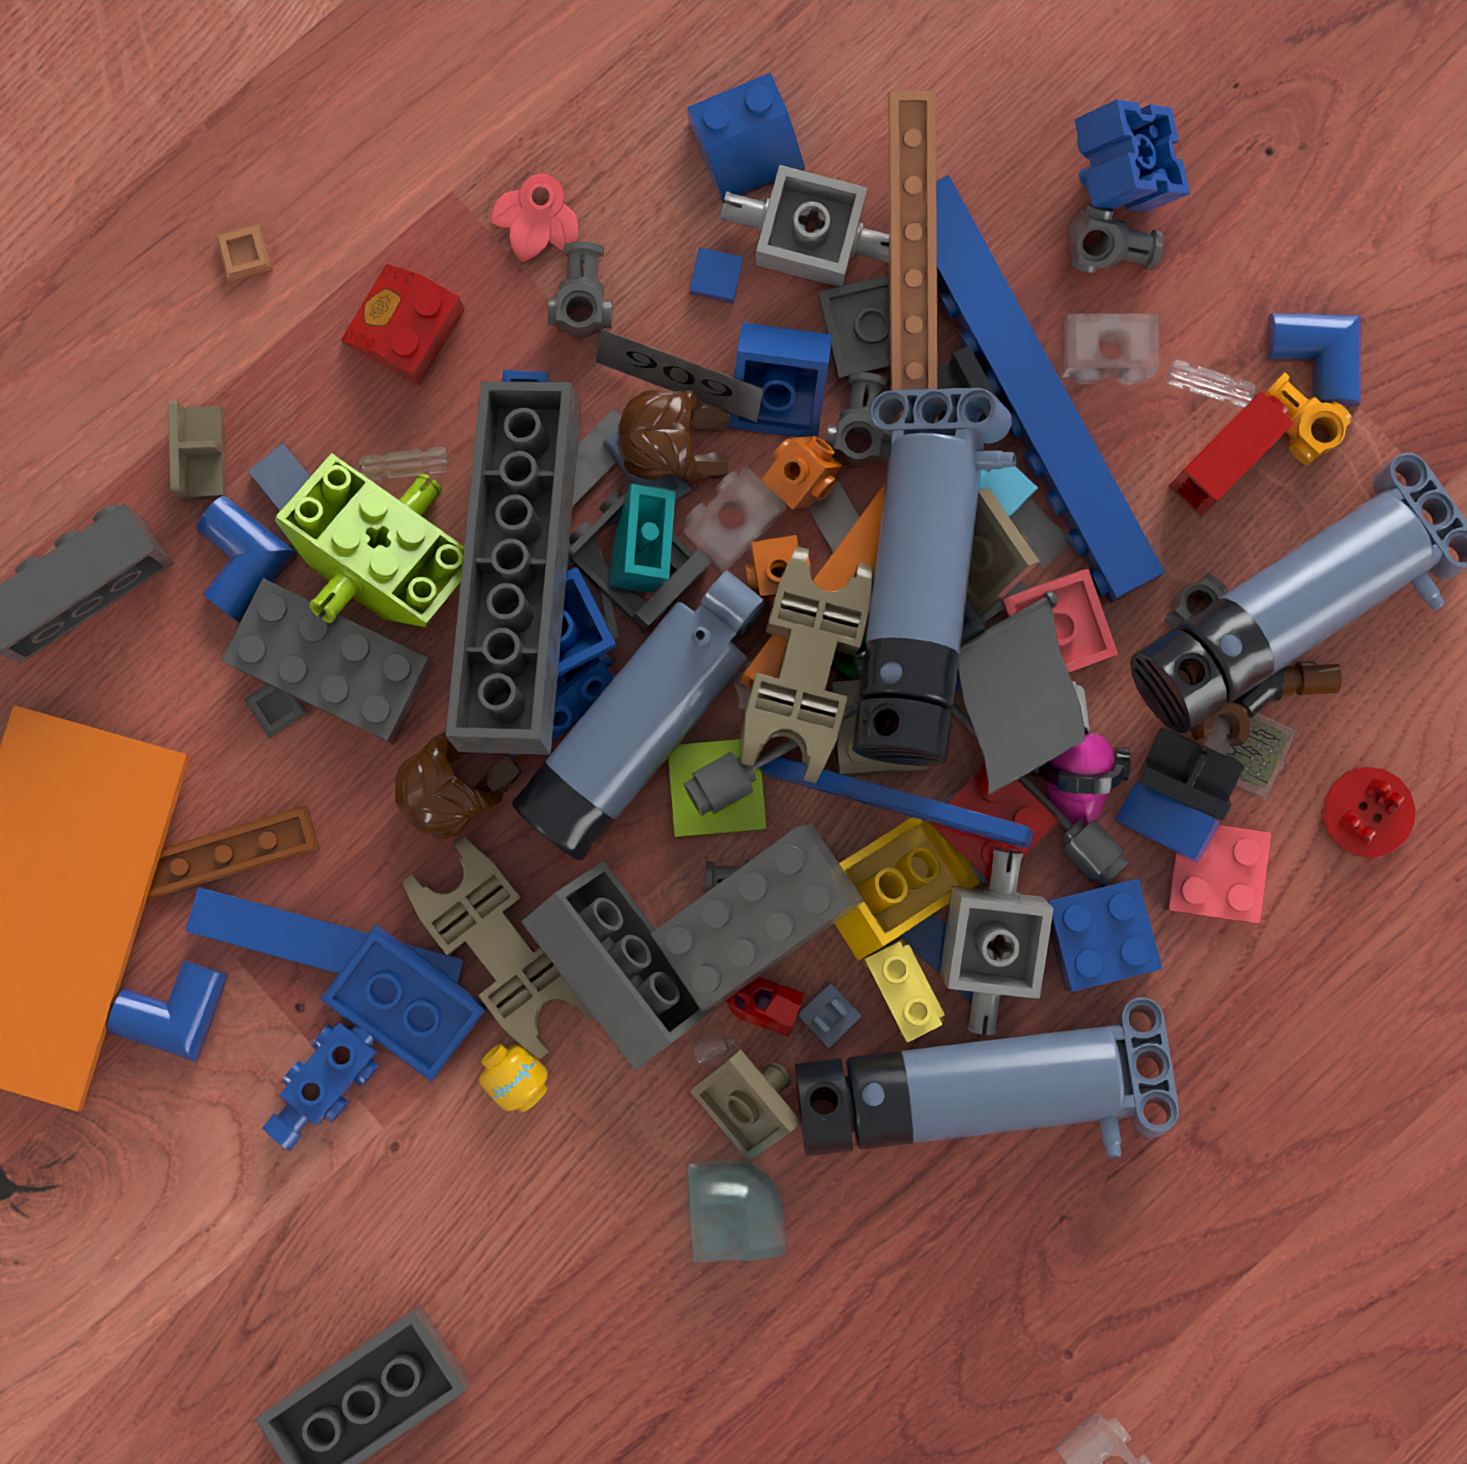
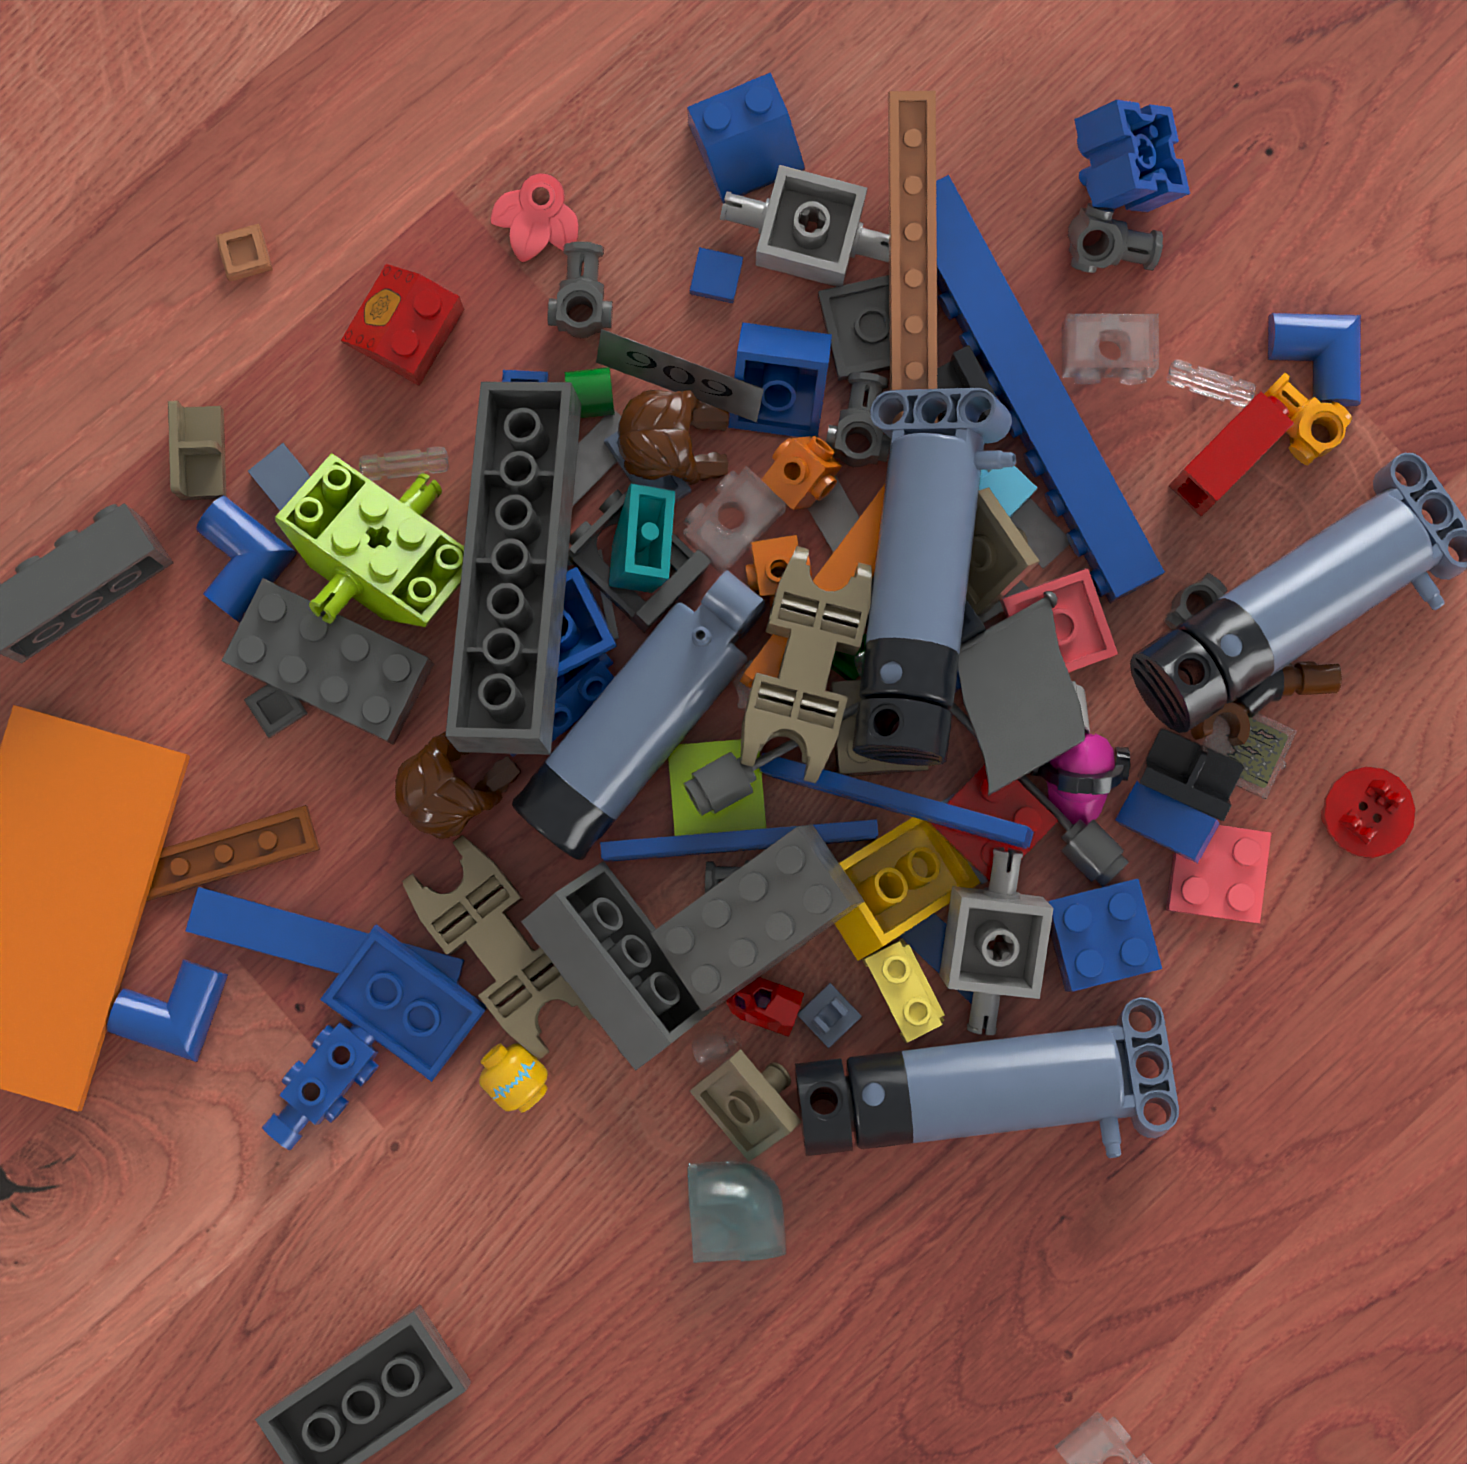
(593, 391): none -> green brick
(729, 841): none -> blue tile

